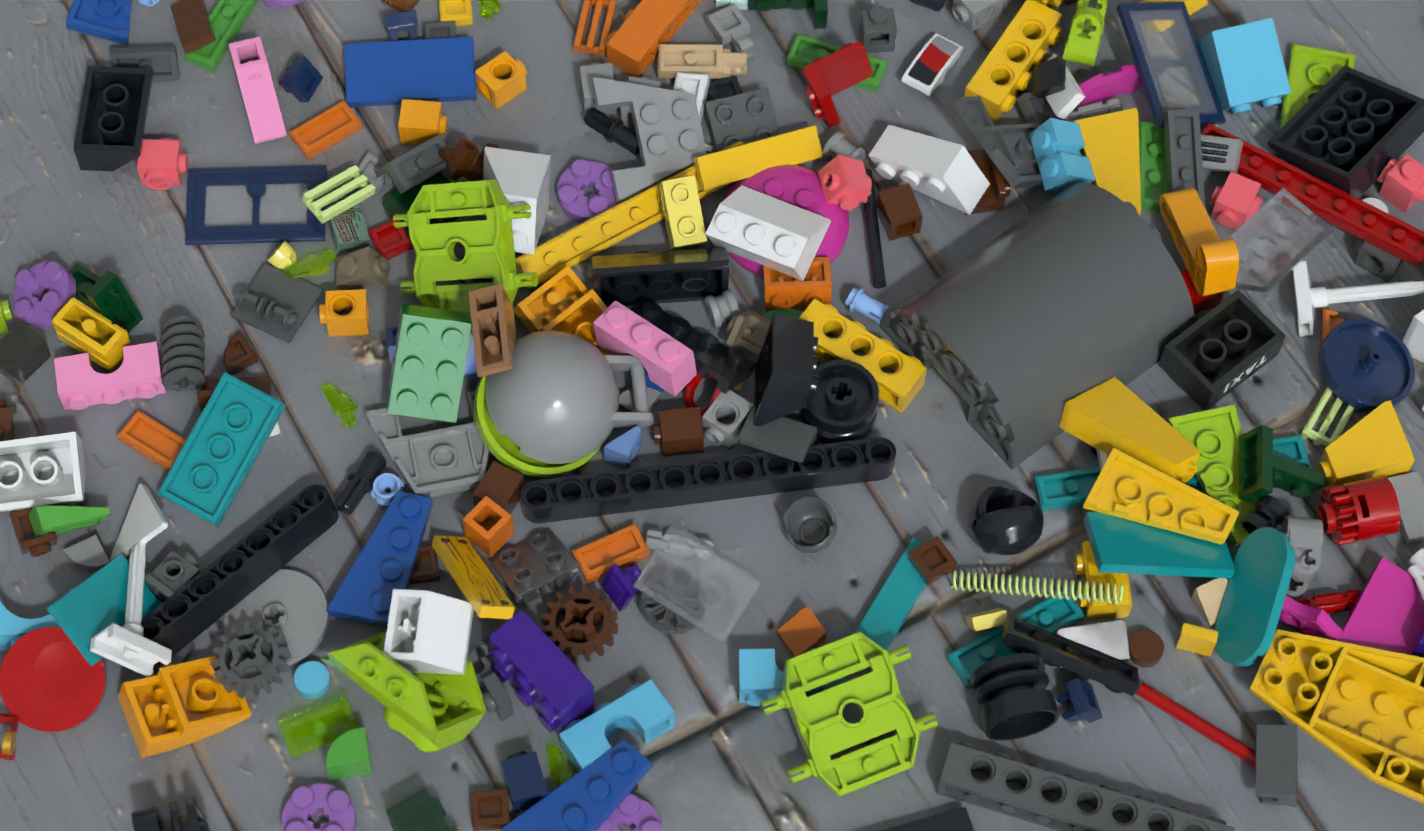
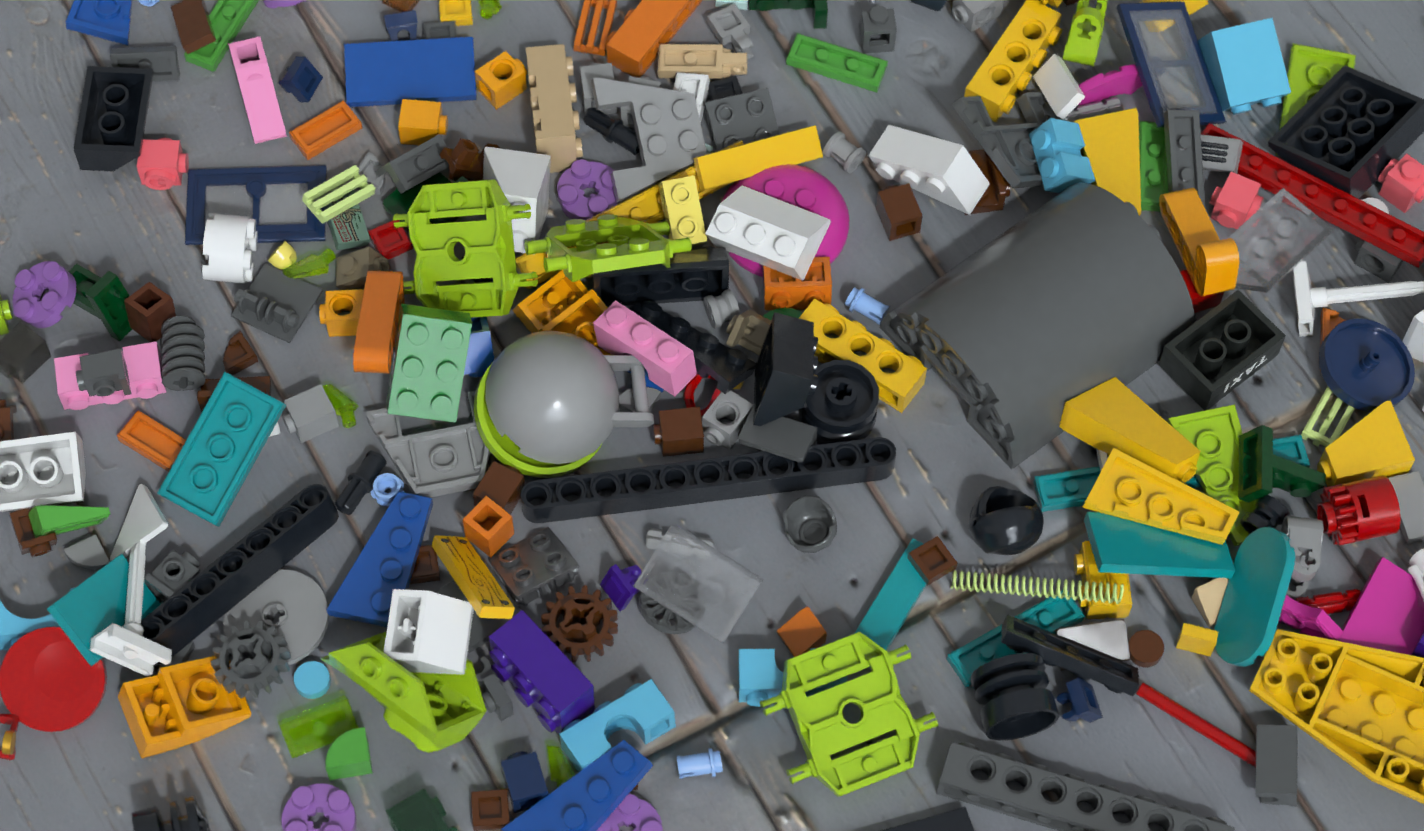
(91, 334): yellow brick -> none
(103, 373): none -> dark grey brick
(148, 311): none -> copper brick
(229, 248): none -> white brick
(310, 414): none -> light grey brick
(378, 321): none -> orange beam
(492, 329): medium nougat slope -> none
(552, 105): none -> tan wedge
(618, 548): orange tile -> none
(624, 448): medium blue slope -> none
(629, 246): none -> lime piece
(699, 764): none -> light blue pin
(834, 74): red bracket -> none
(845, 182): coral brick -> none
(874, 239): black bar -> none
(931, 64): slope -> none
(986, 619): light yellow tile -> none
(1049, 77): black tile -> none

